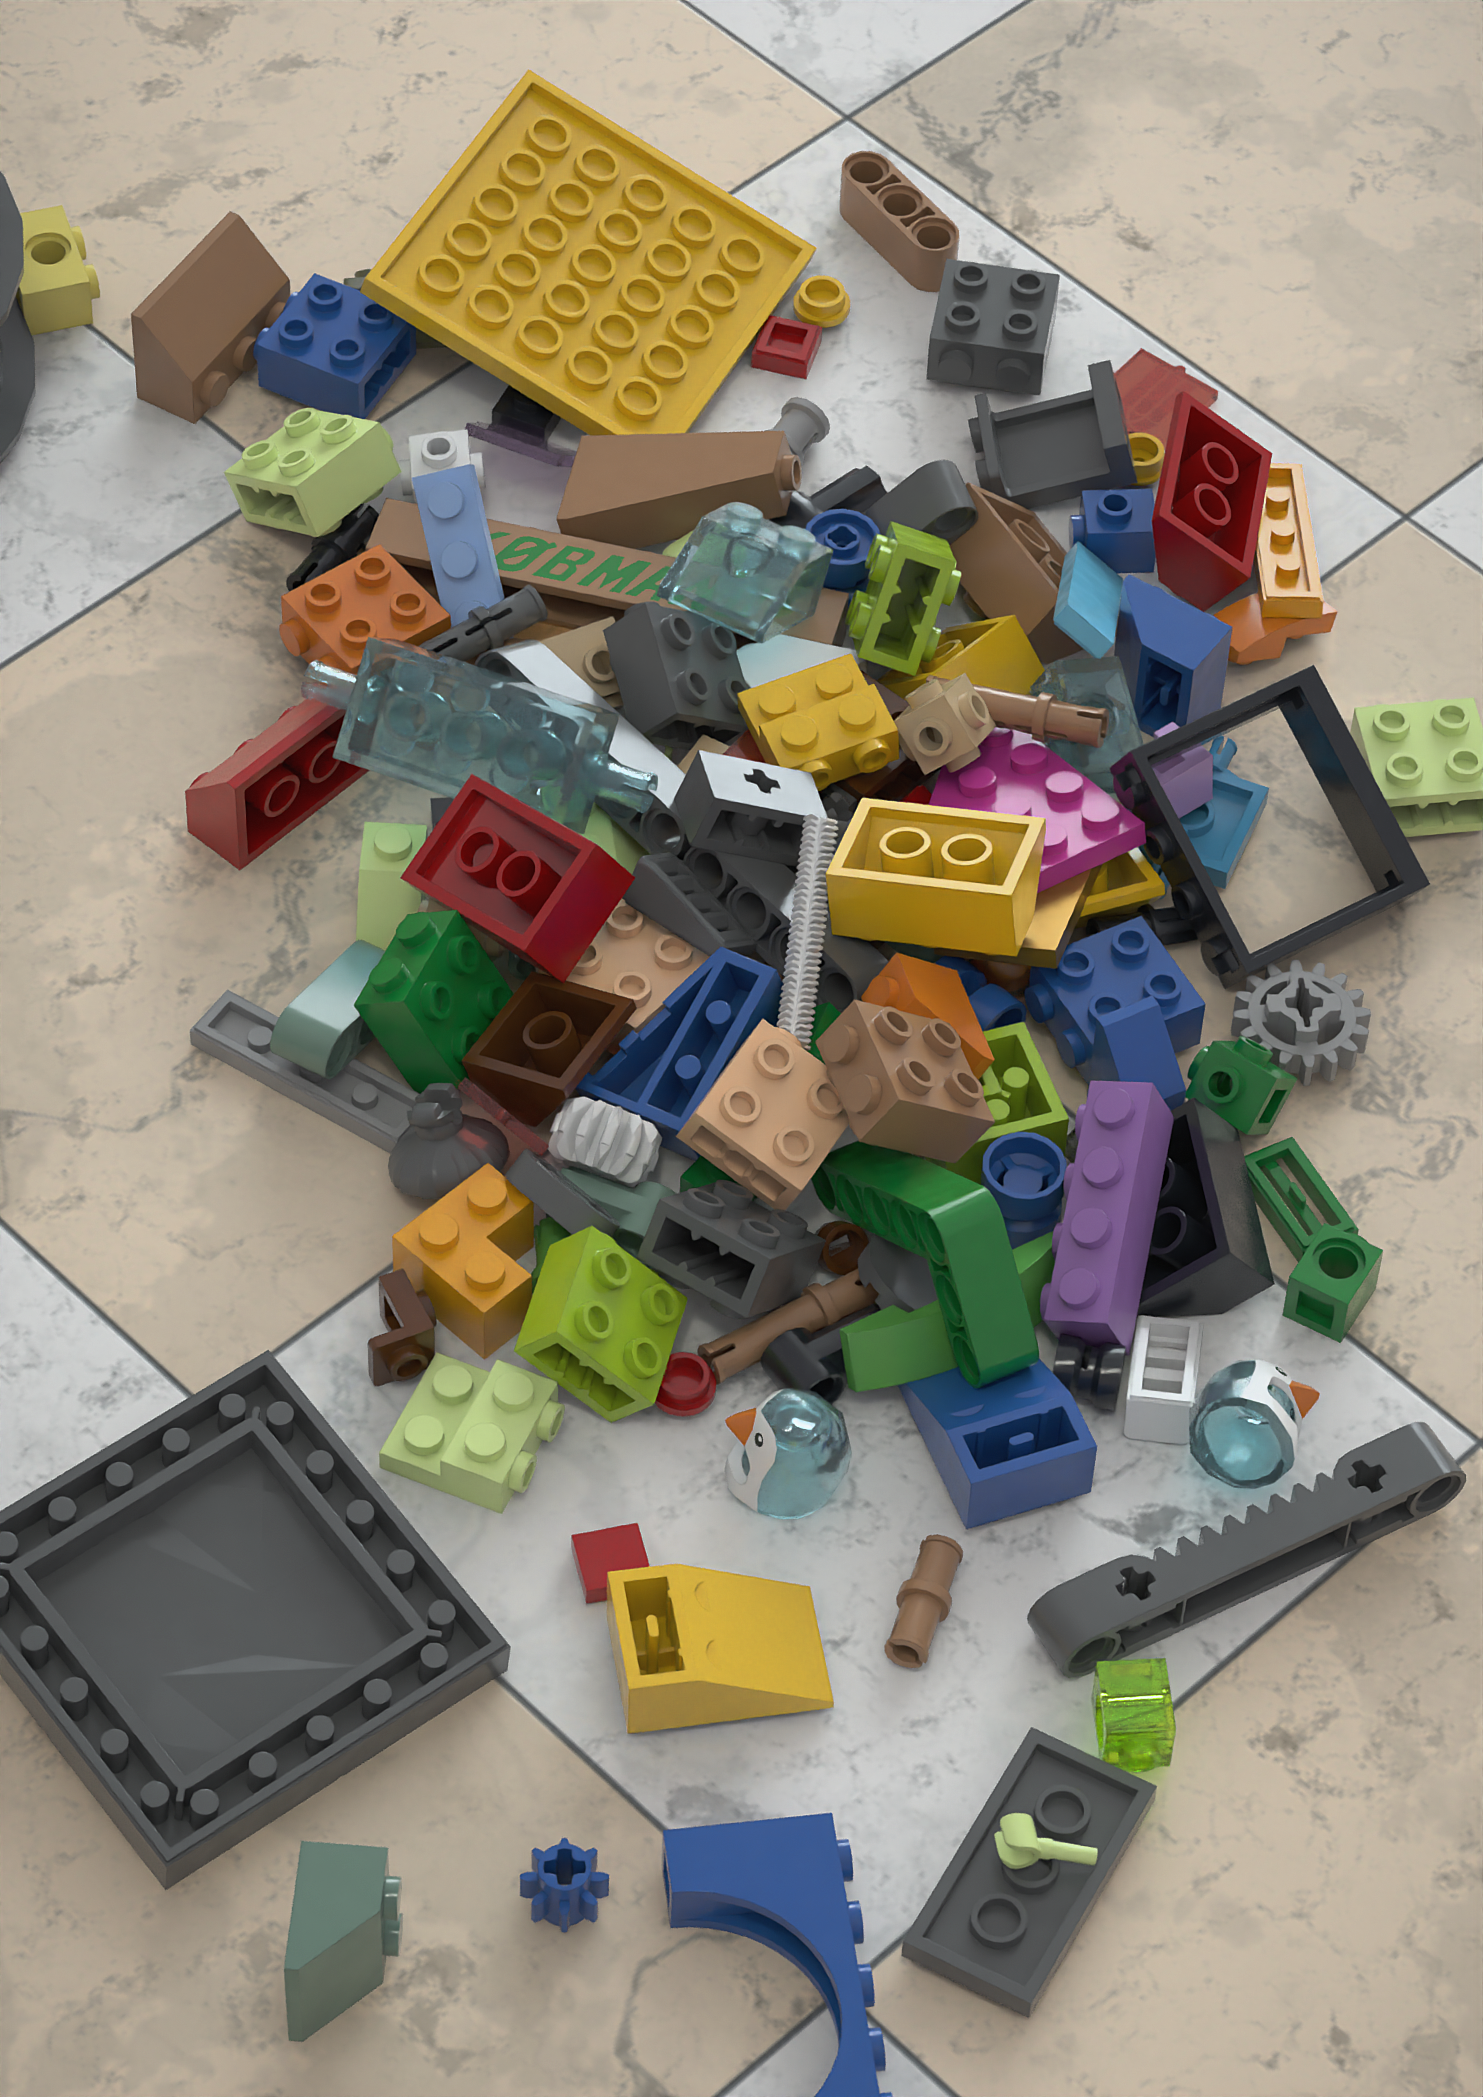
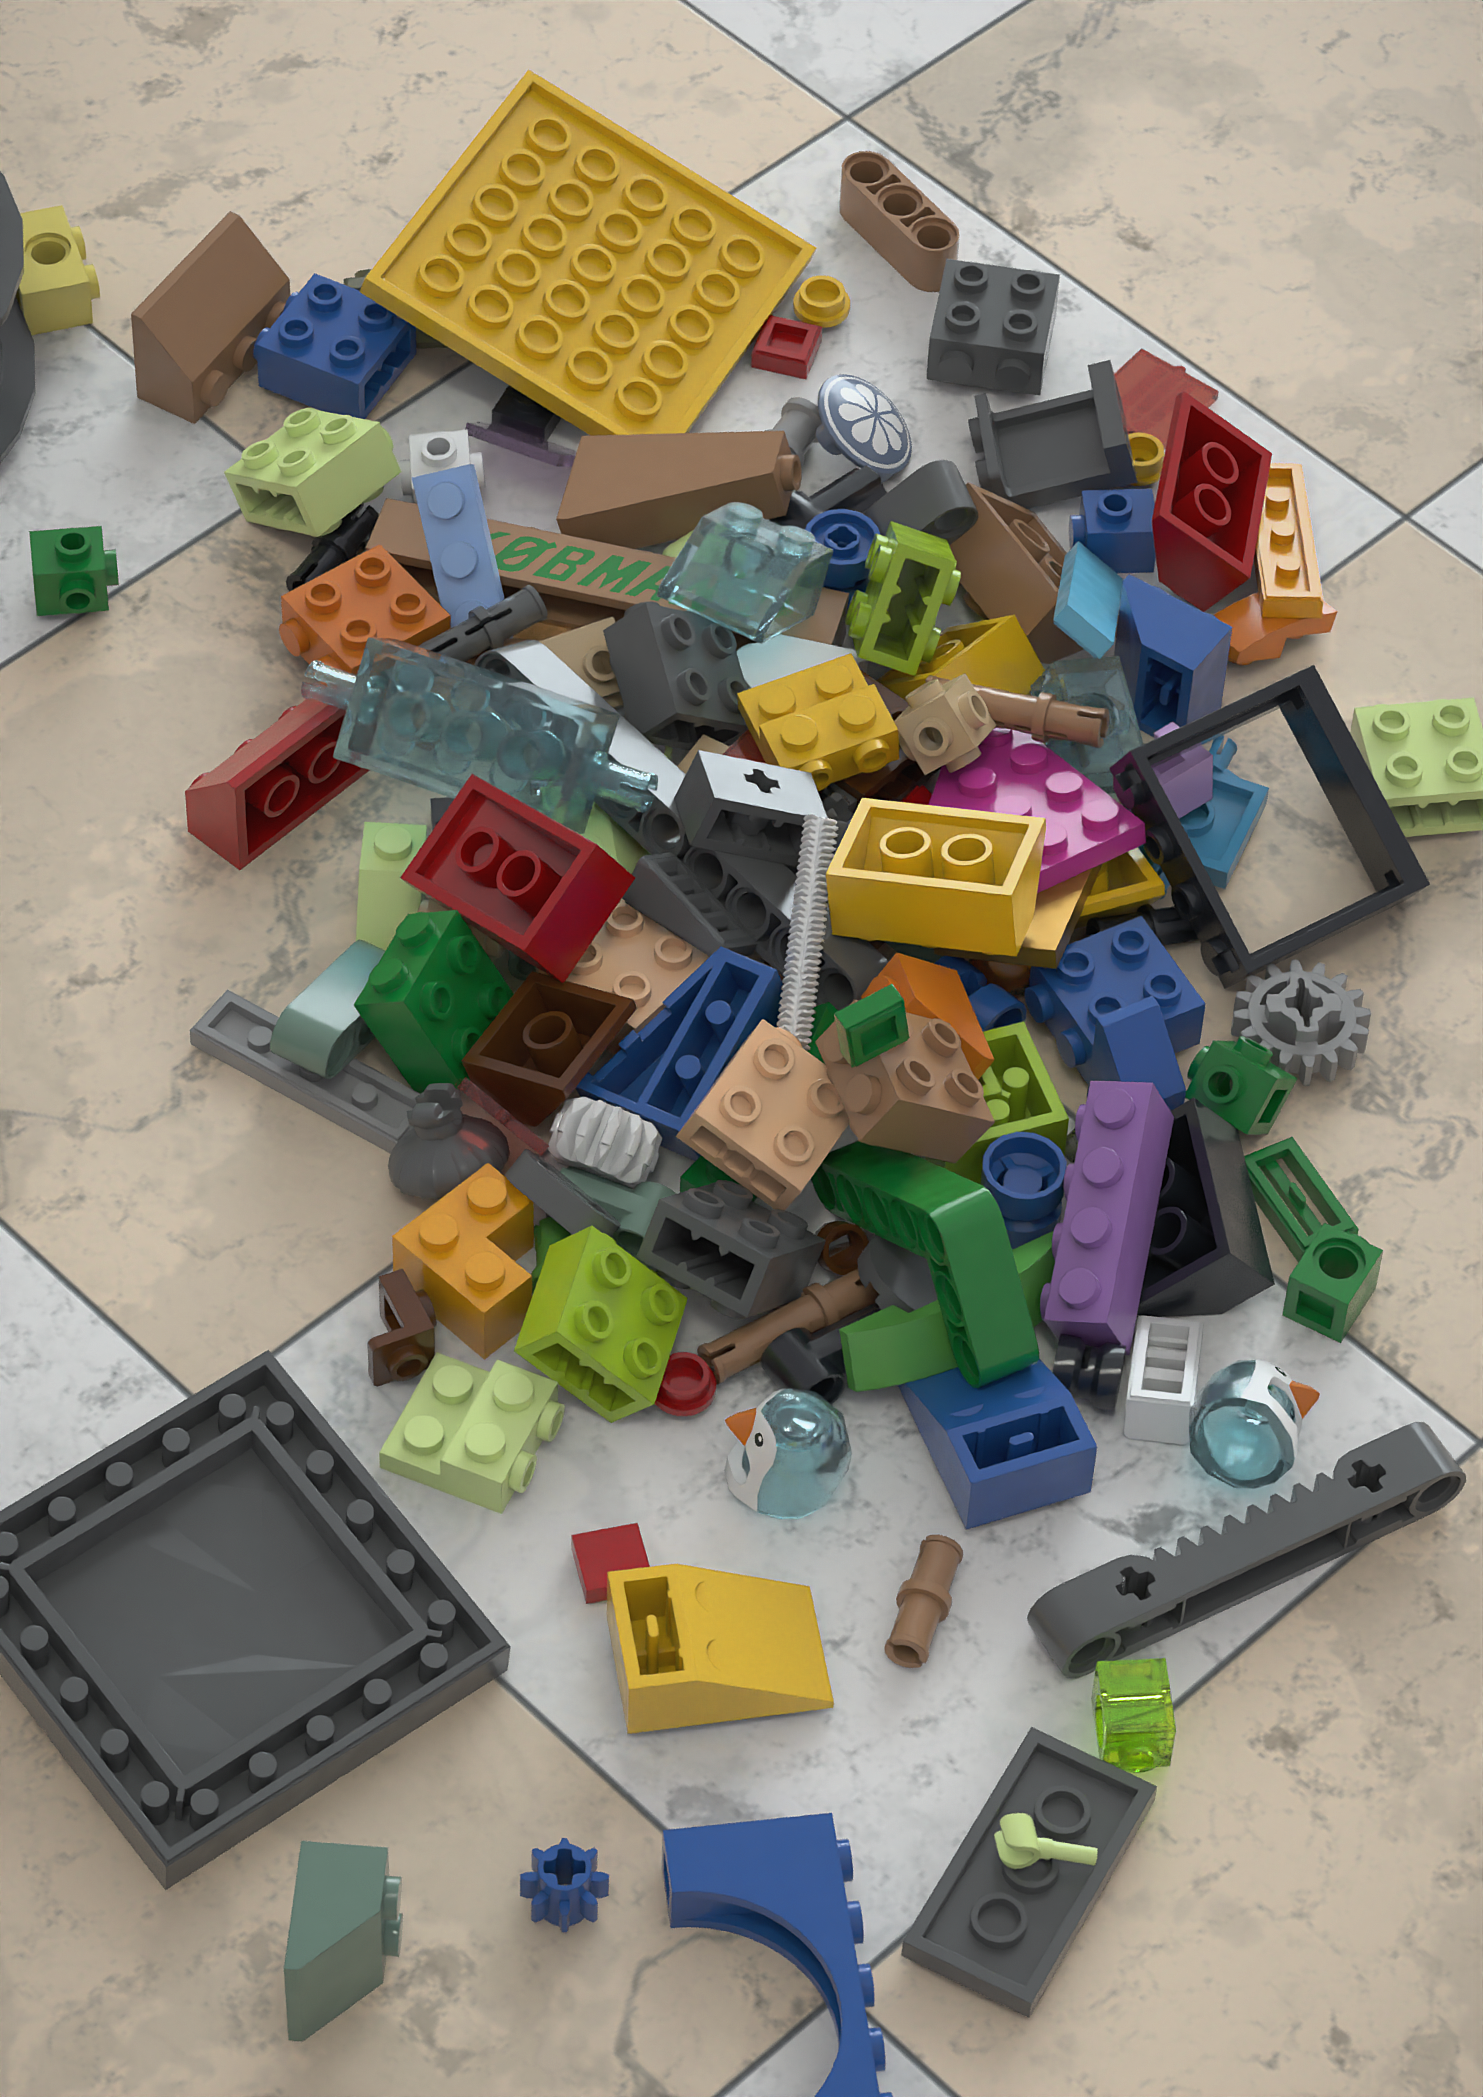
(71, 570): none -> green brick
(862, 425): none -> dish
(872, 1026): none -> green tile

